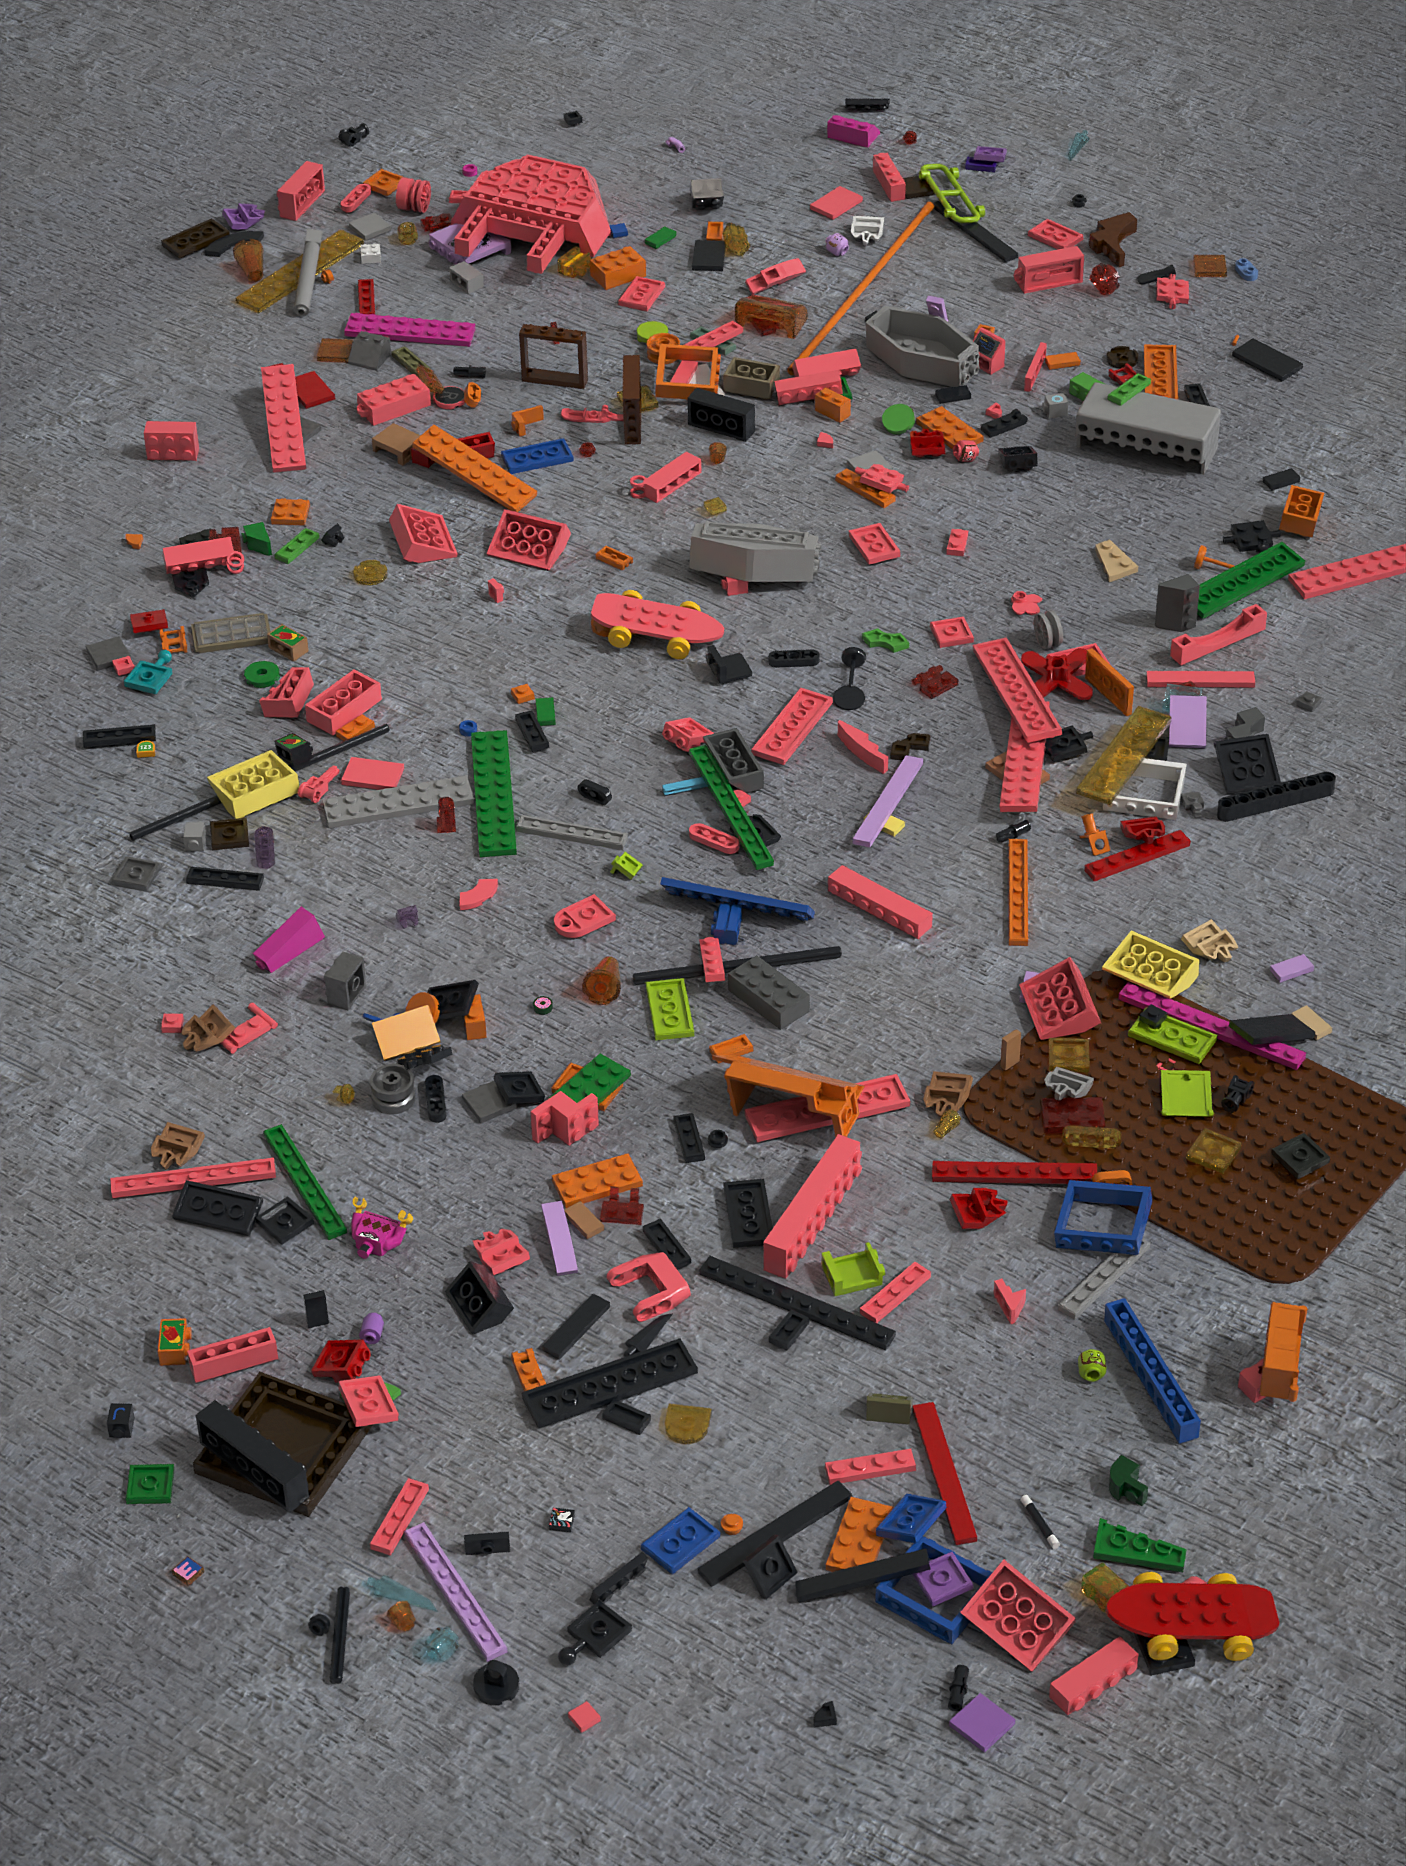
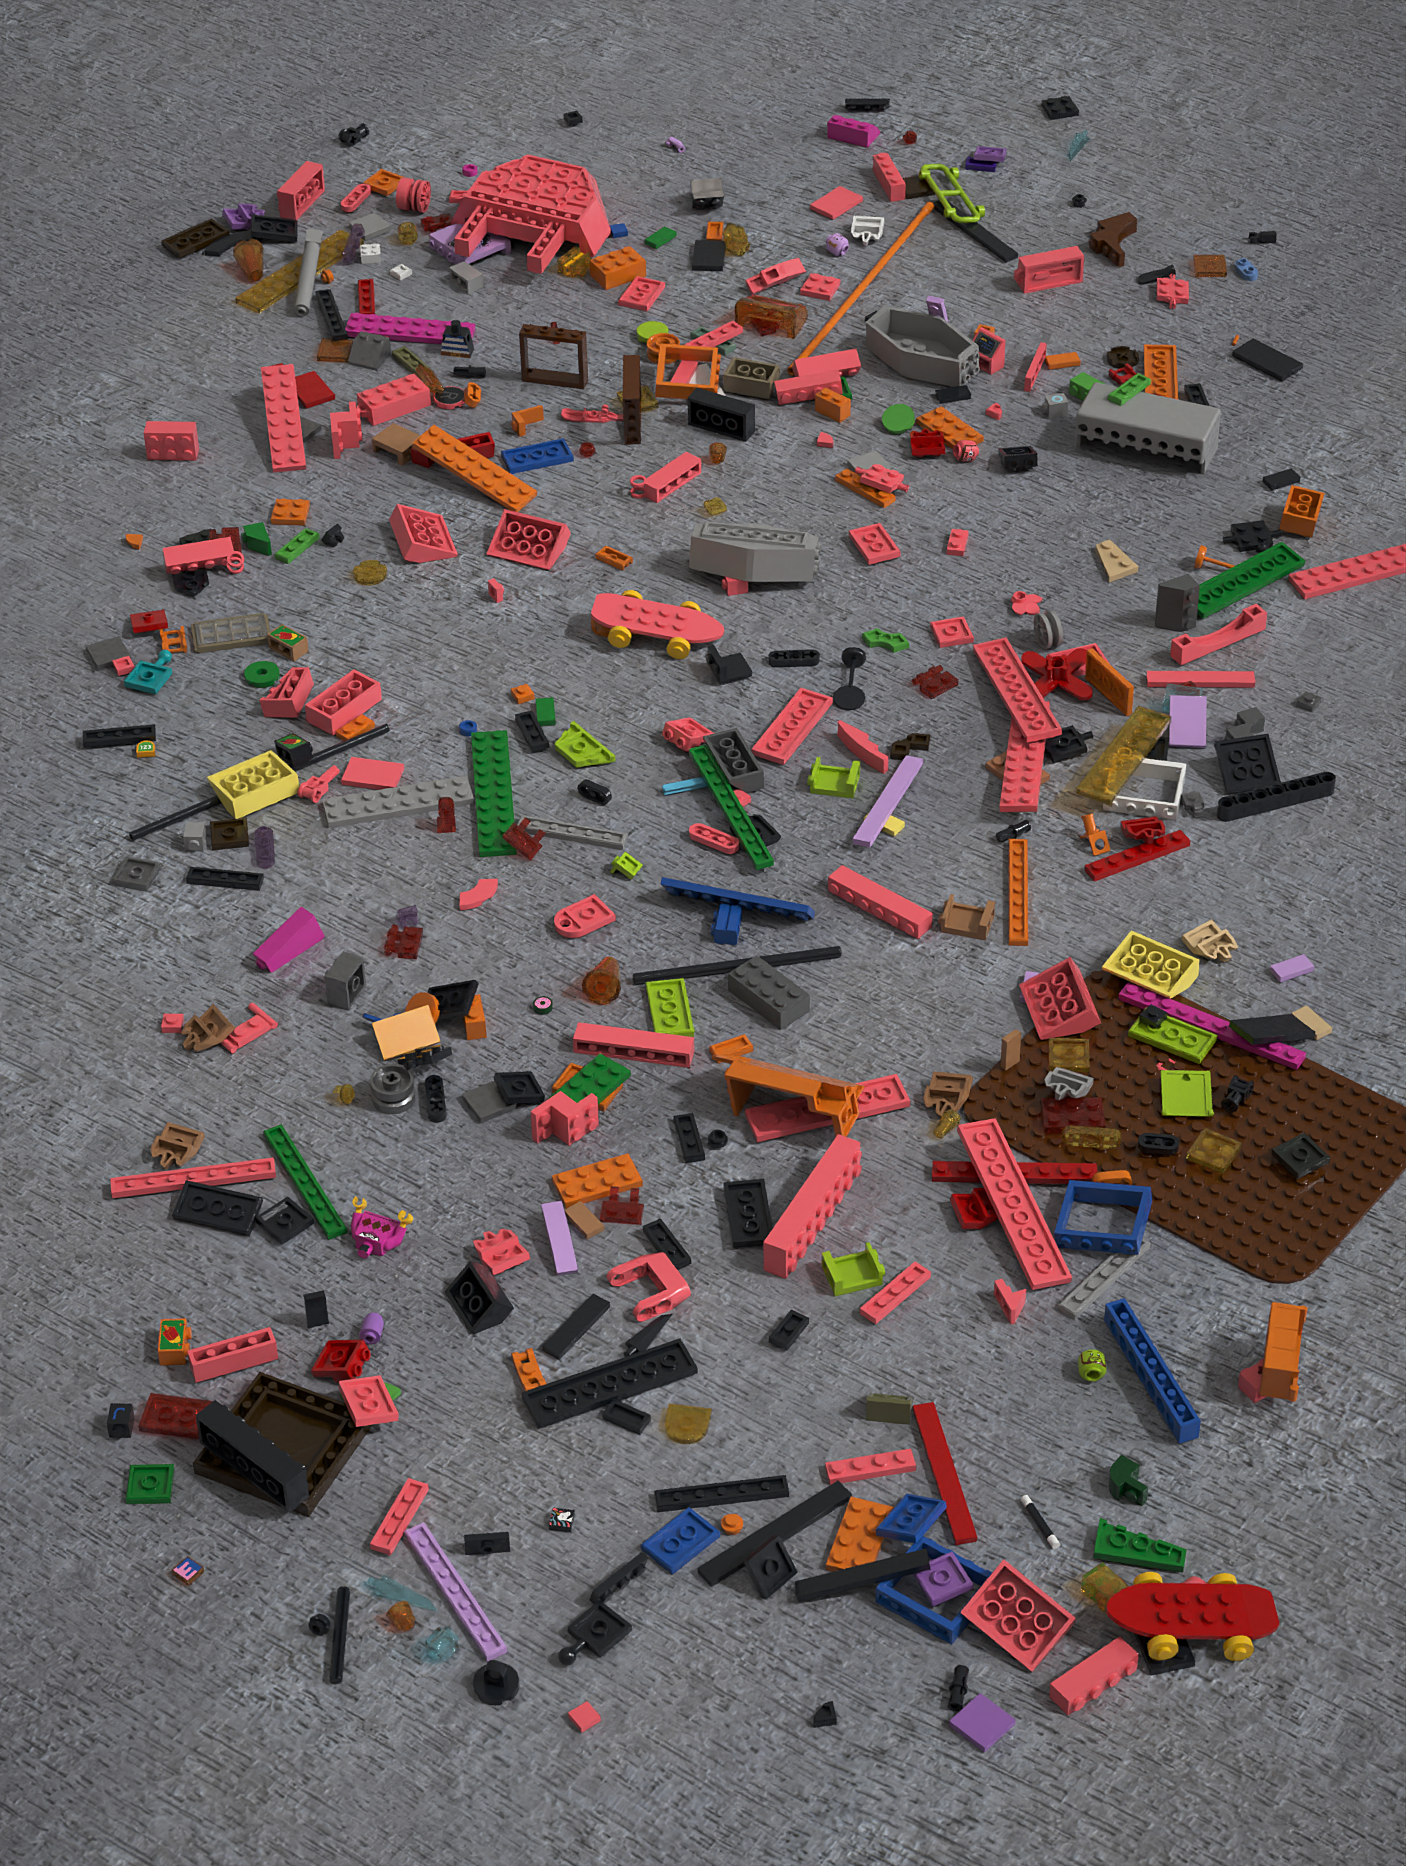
(172, 1415): none -> clear red plate
(274, 228): none -> black plate
(331, 315): none -> black tile
(346, 429): none -> coral bracket
(353, 243): none -> clear purple plate
(400, 272): none -> white tile
(409, 943): none -> clear red plate
(457, 341): none -> torso
(523, 841): none -> clear red plate
(582, 748): none -> lime wing
(633, 1045): none -> coral brick
(712, 959): coral plate -> none
(721, 1493): none -> black tile
(794, 1300): black plate -> none
(820, 287): none -> coral plate
(834, 780): none -> lime panel
(966, 919): none -> medium nougat panel
(1004, 423): black plate -> none
(1014, 1204): none -> coral plate
(1055, 235): coral tile -> none
(1060, 107): none -> black plate
(1097, 278): clear red plate -> none
(1158, 1143): none -> black plate
(1263, 237): none -> black bar

